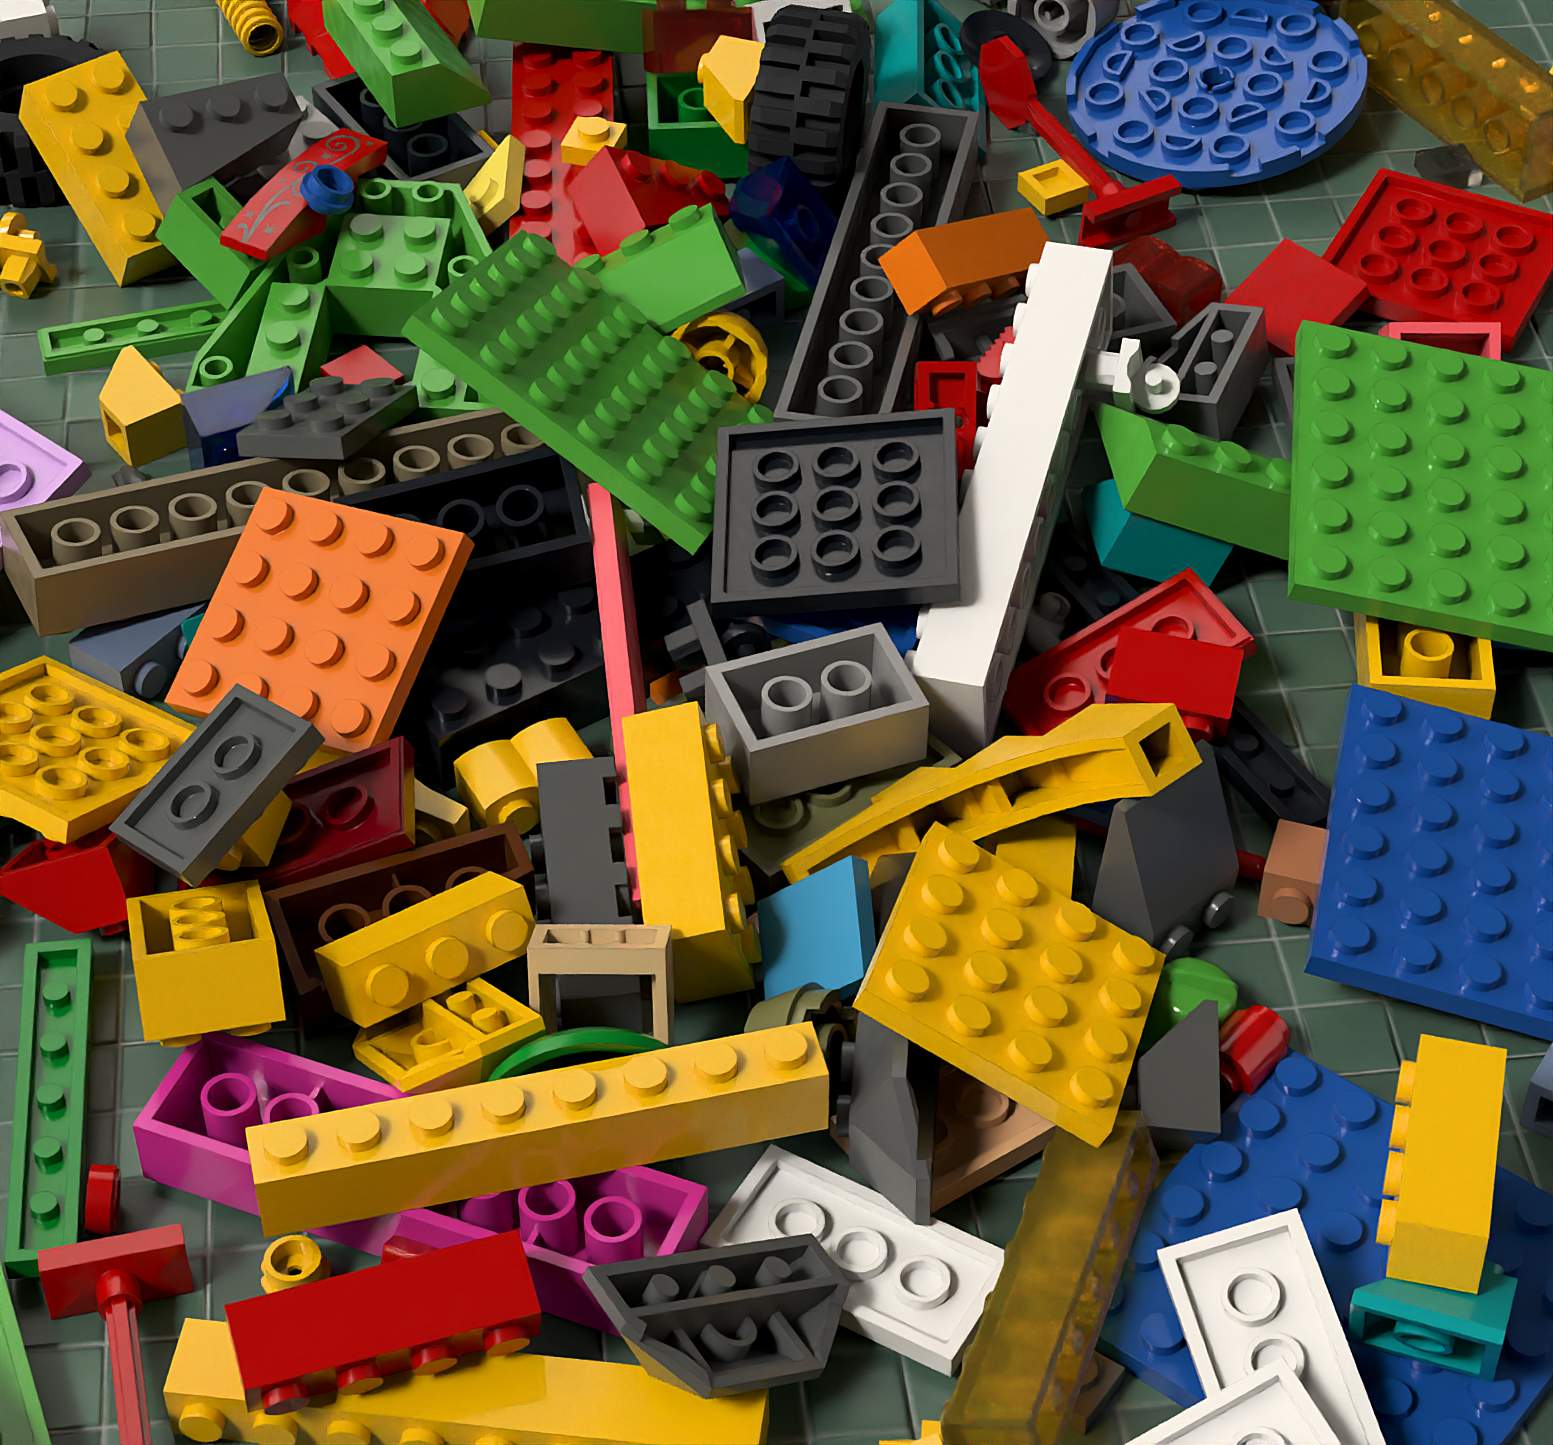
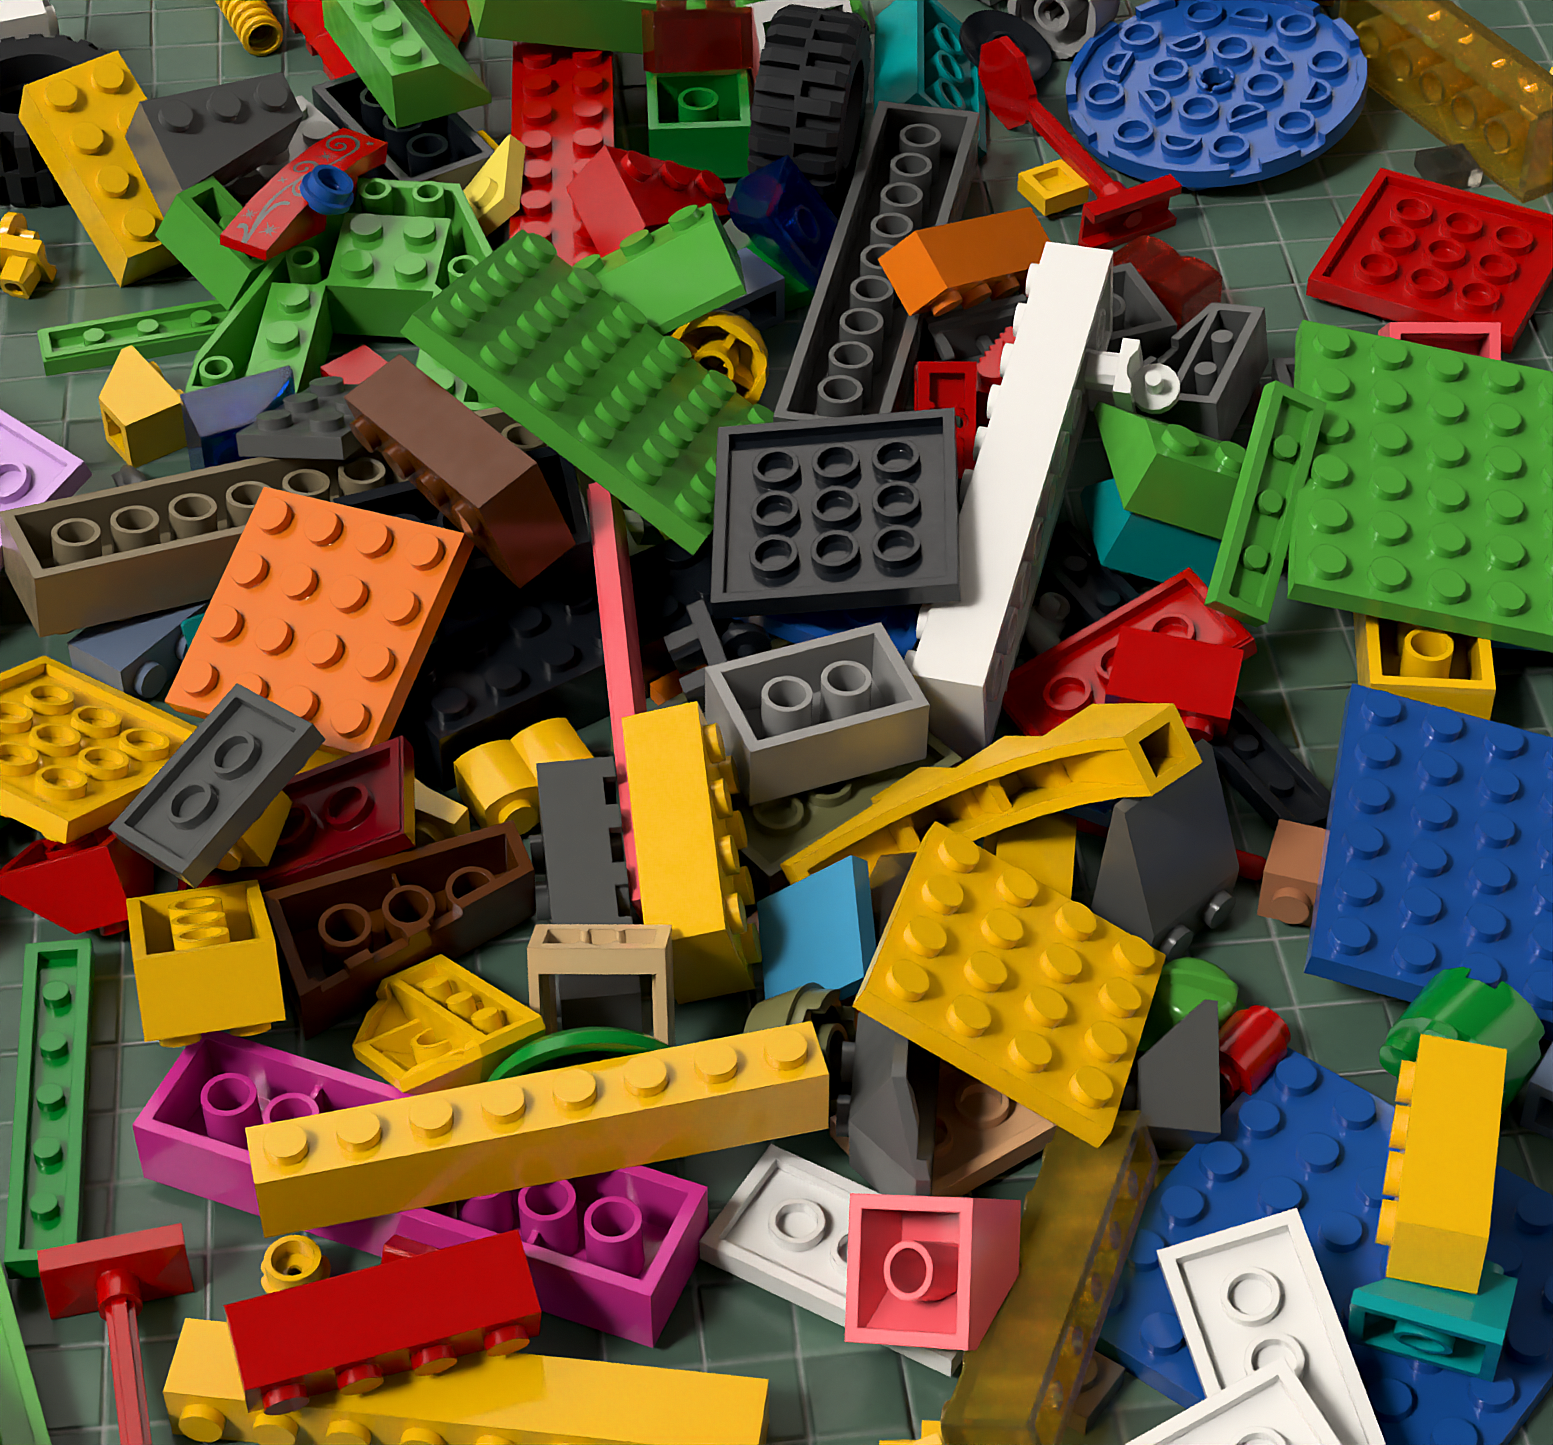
(103, 1199): red tile -> none
(426, 948): yellow brick -> none
(461, 468): none -> reddish brown wedge
(589, 136): yellow plate -> none
(727, 1313): dark grey wedge -> none
(729, 83): yellow slope -> none
(928, 1268): none -> coral slope
(1264, 504): none -> bright green plate
(1297, 287): red tile -> none
(1472, 1013): none -> green brick

